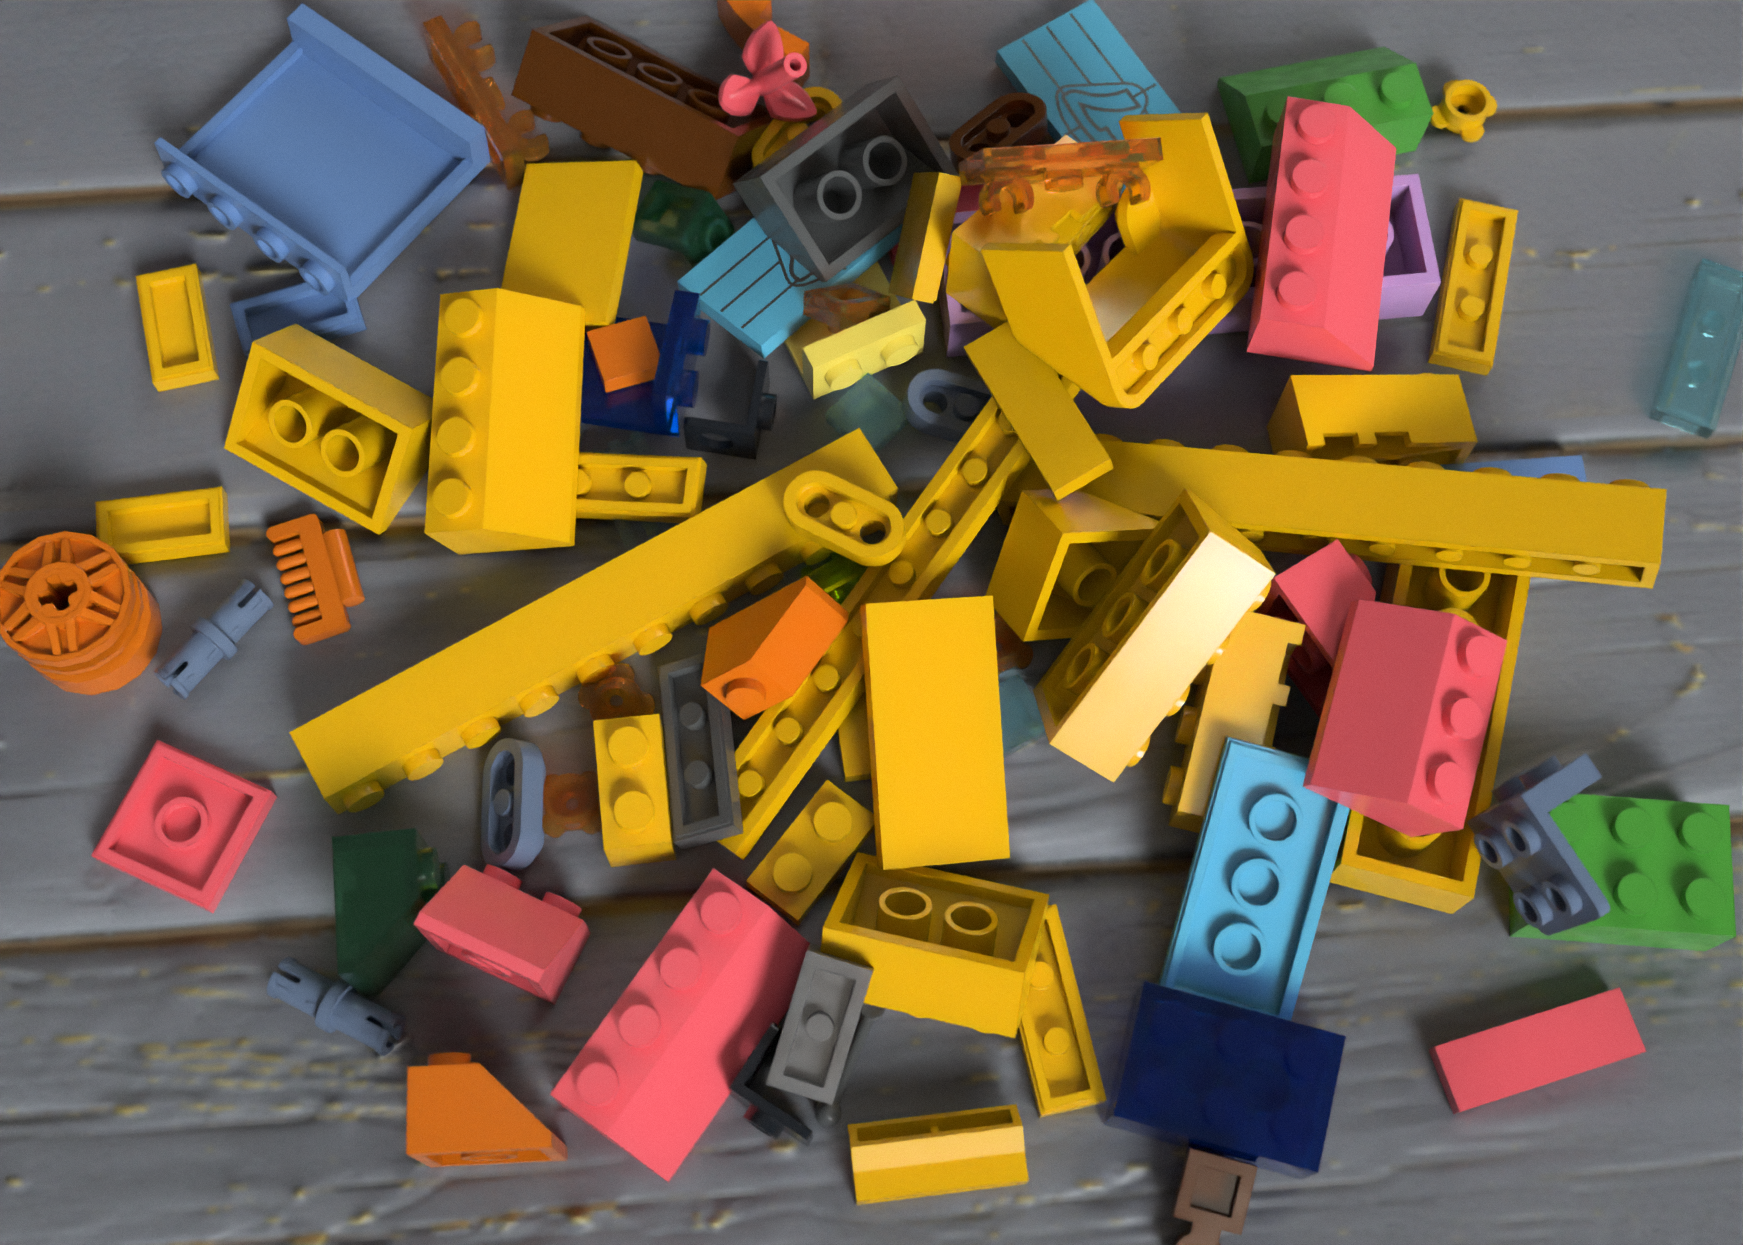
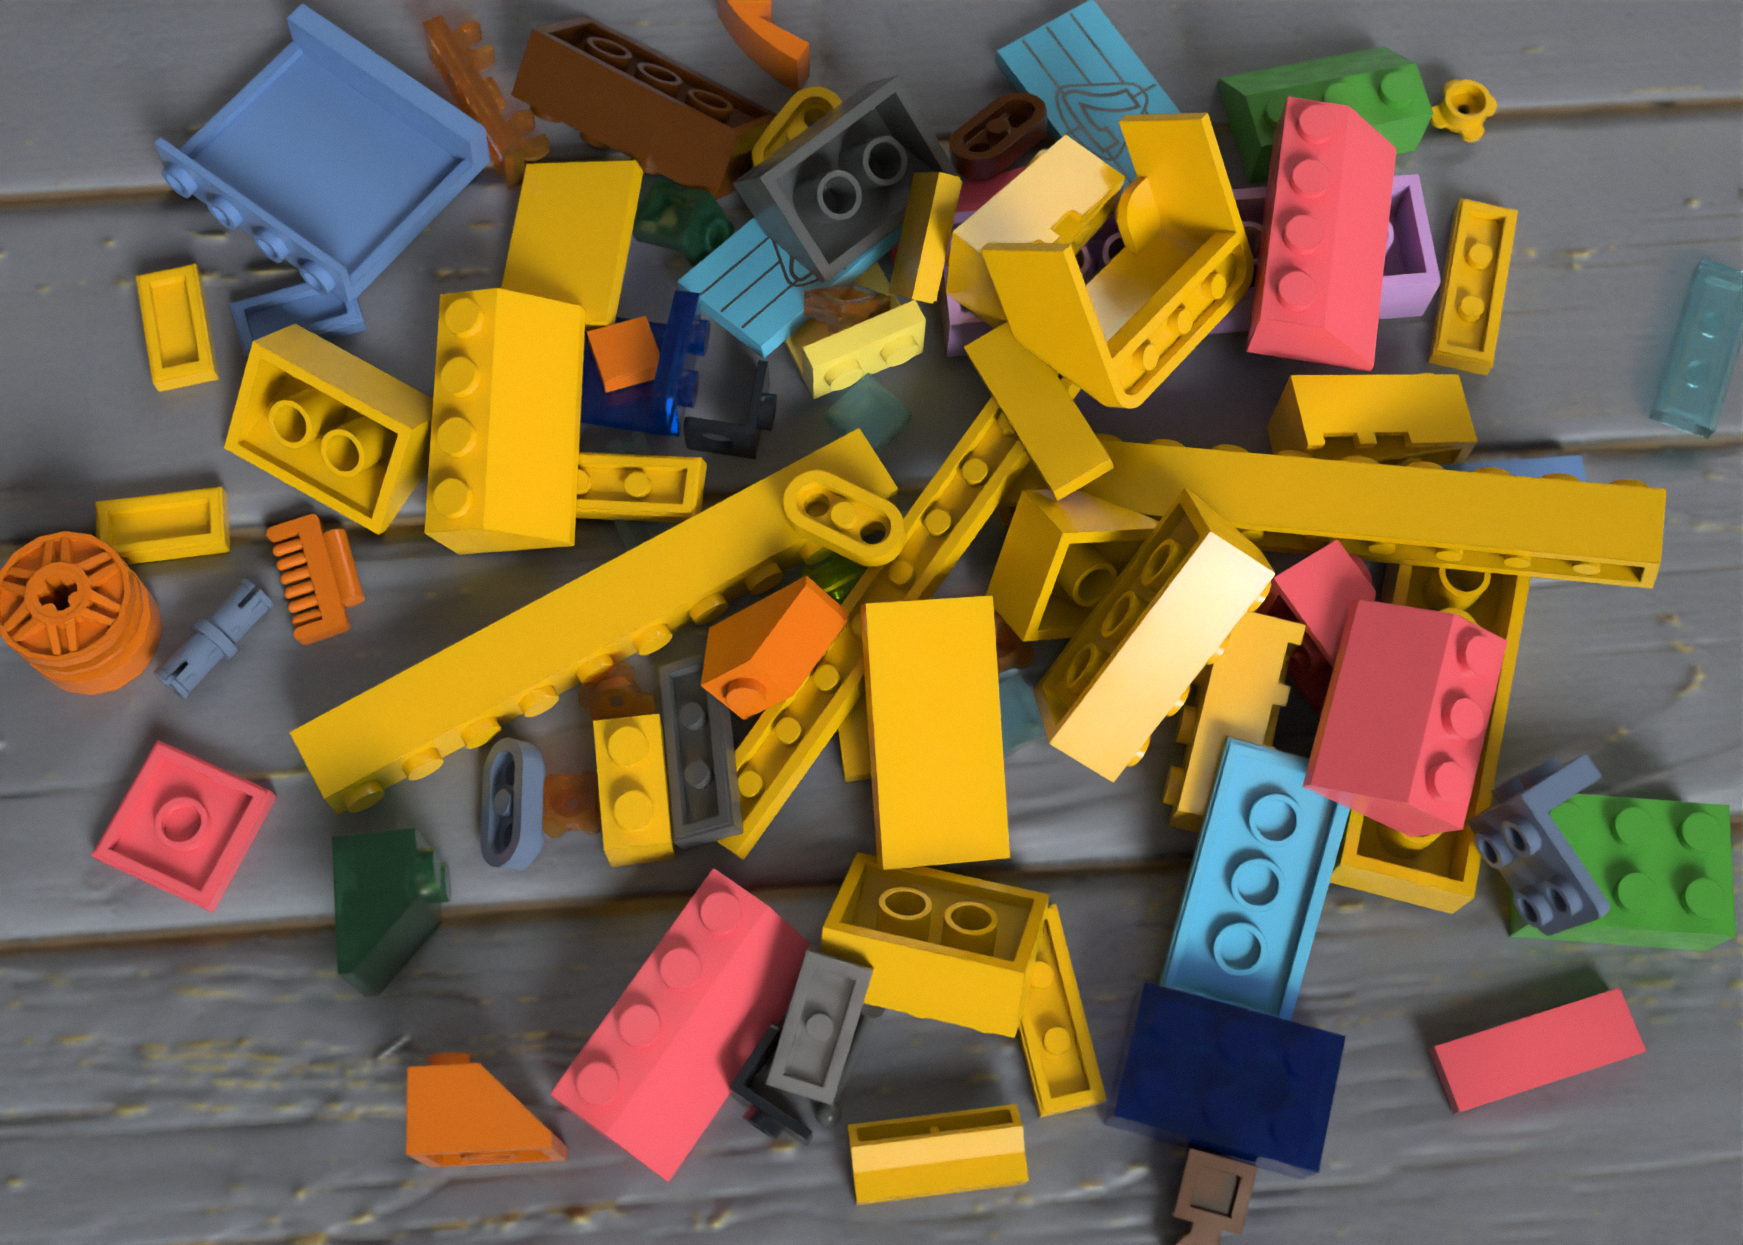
(336, 1006): sand blue pin -> none
(506, 931): coral slope -> none
(771, 79): coral plant -> none
(812, 852): yellow plate -> none
(955, 394): sand blue plate -> none
(1061, 170): clear orange plate -> none

